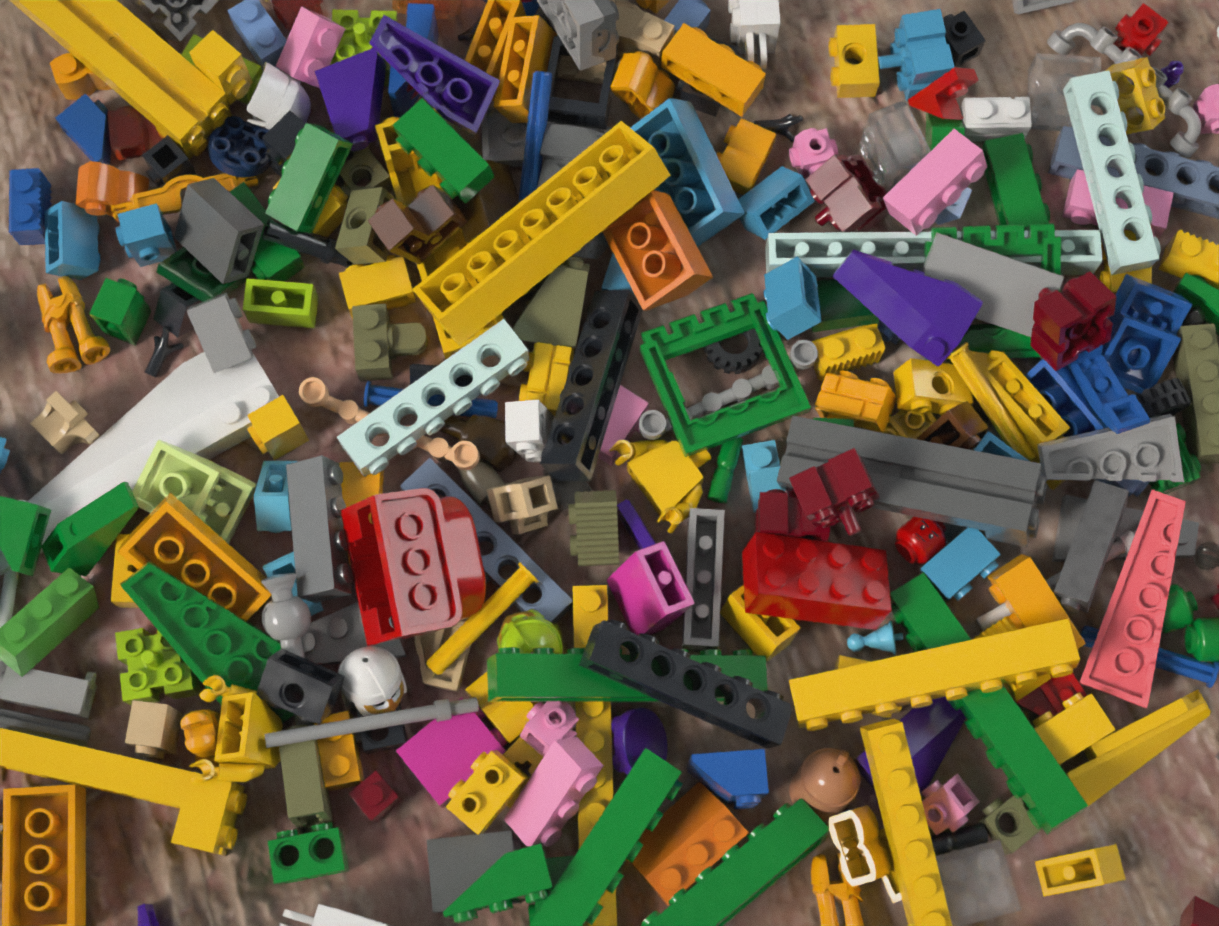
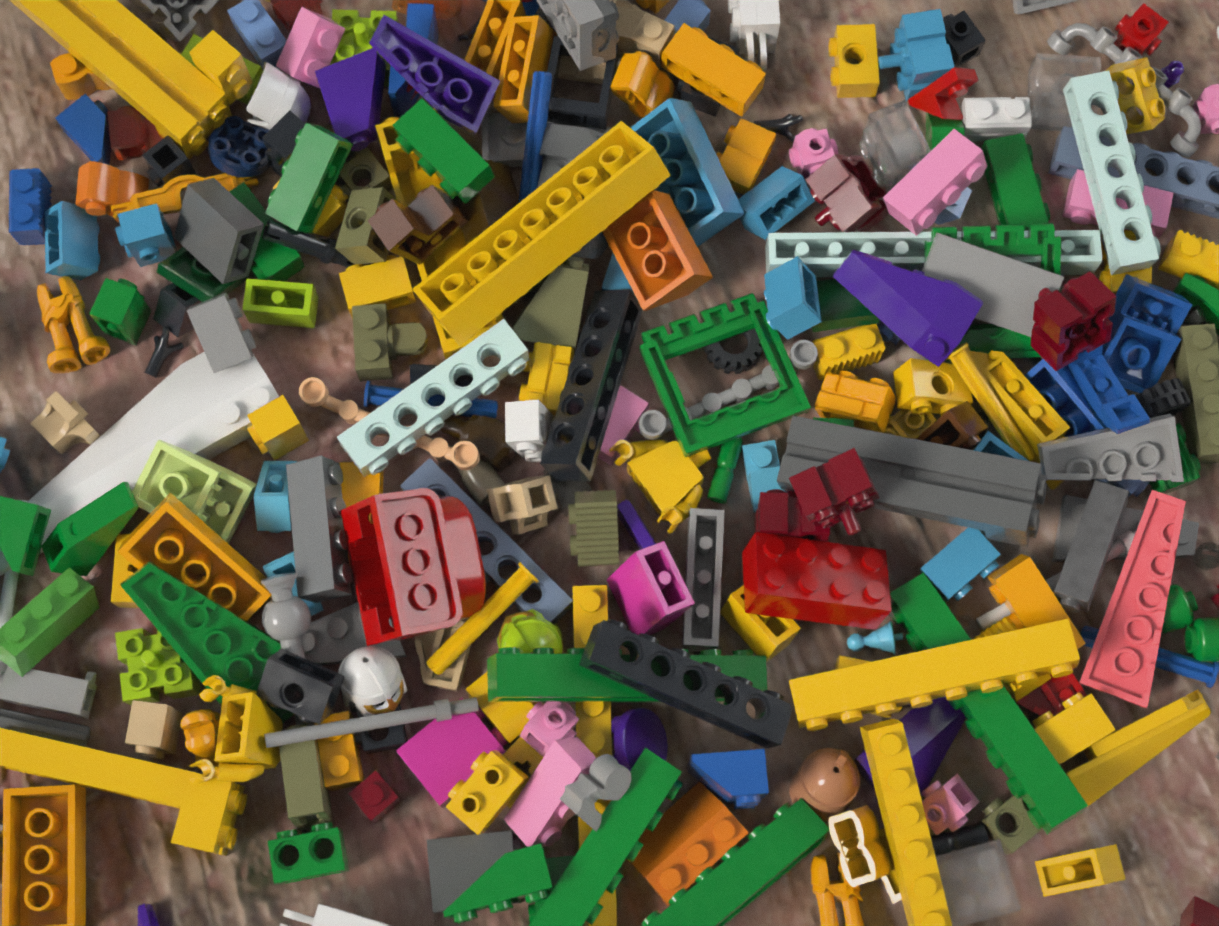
(605, 781): none -> light grey leg
(920, 539): red head -> none

